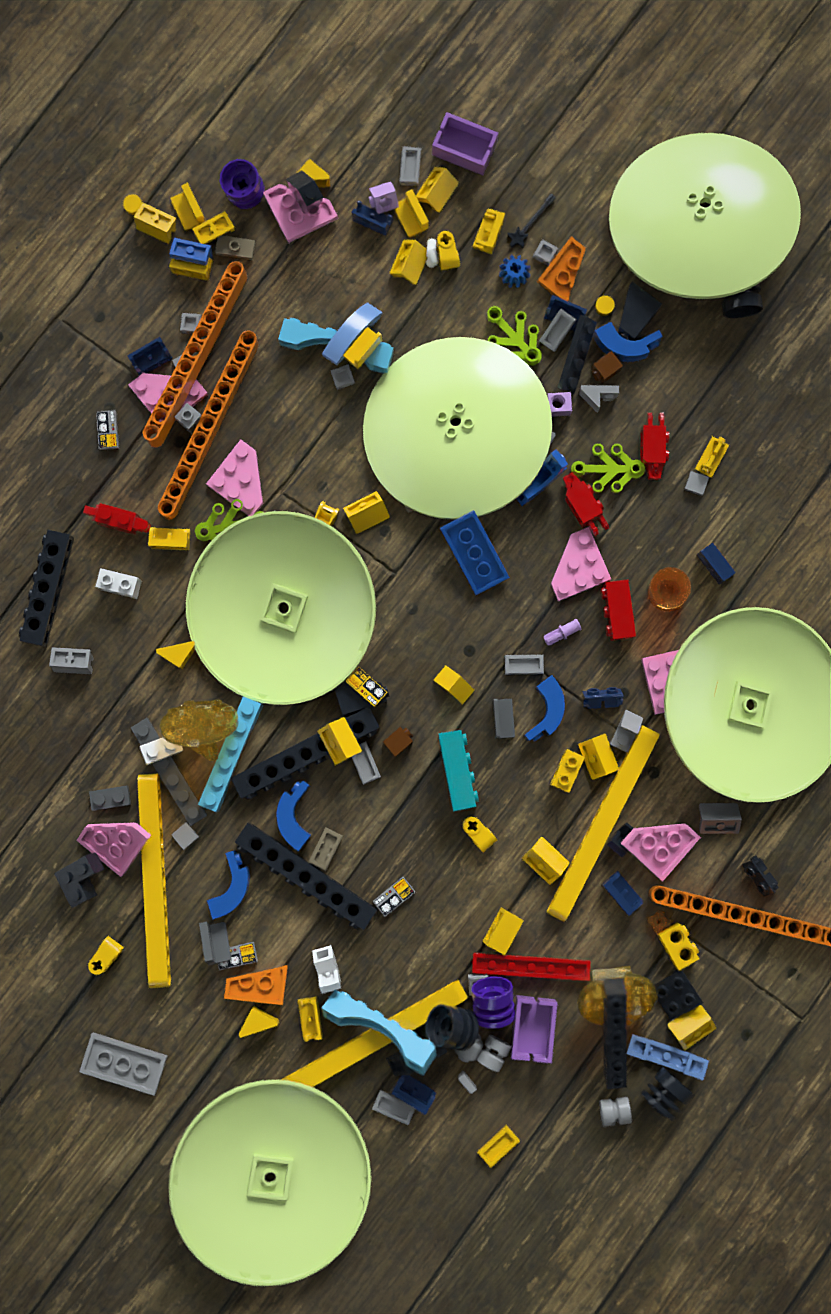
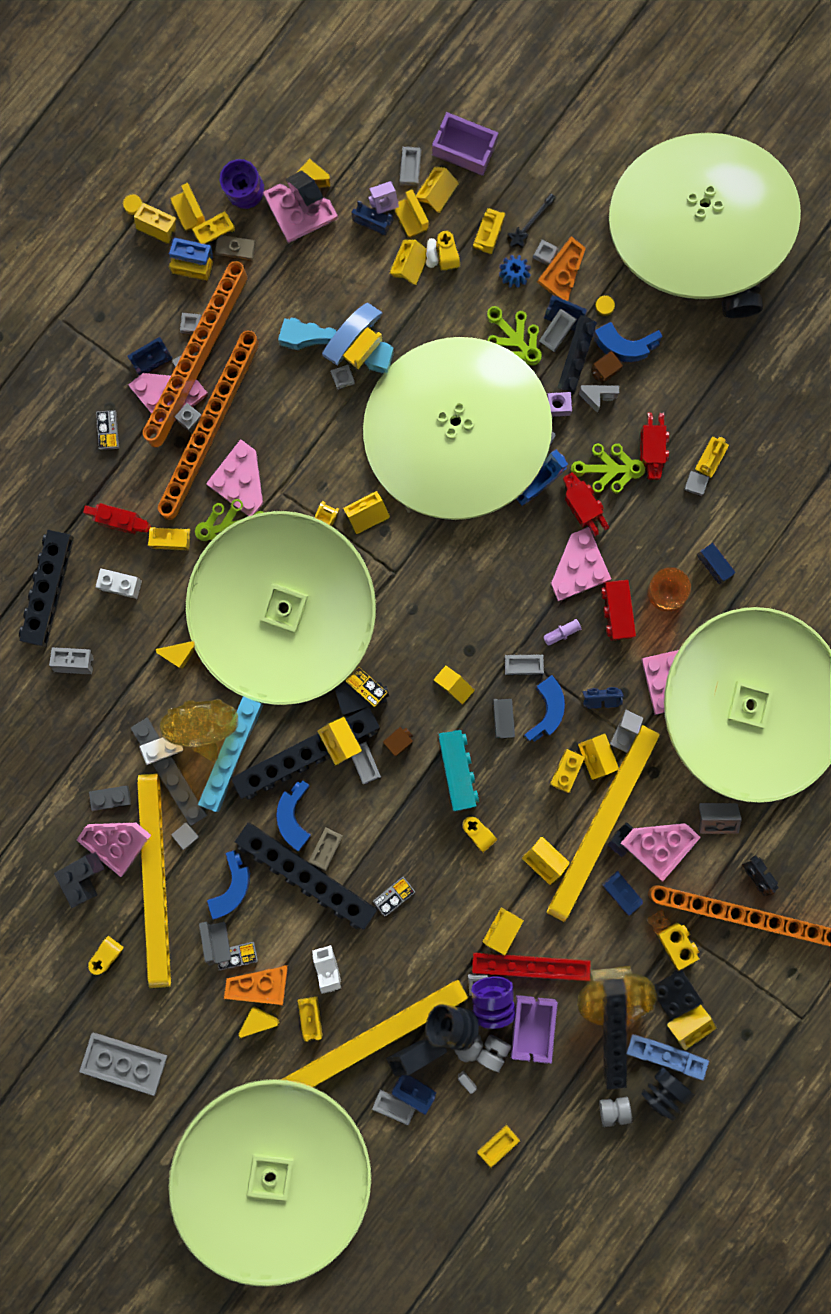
(346, 1011): medium azure arch -> none
(474, 552): blue tile -> none
(637, 312): black slope -> none

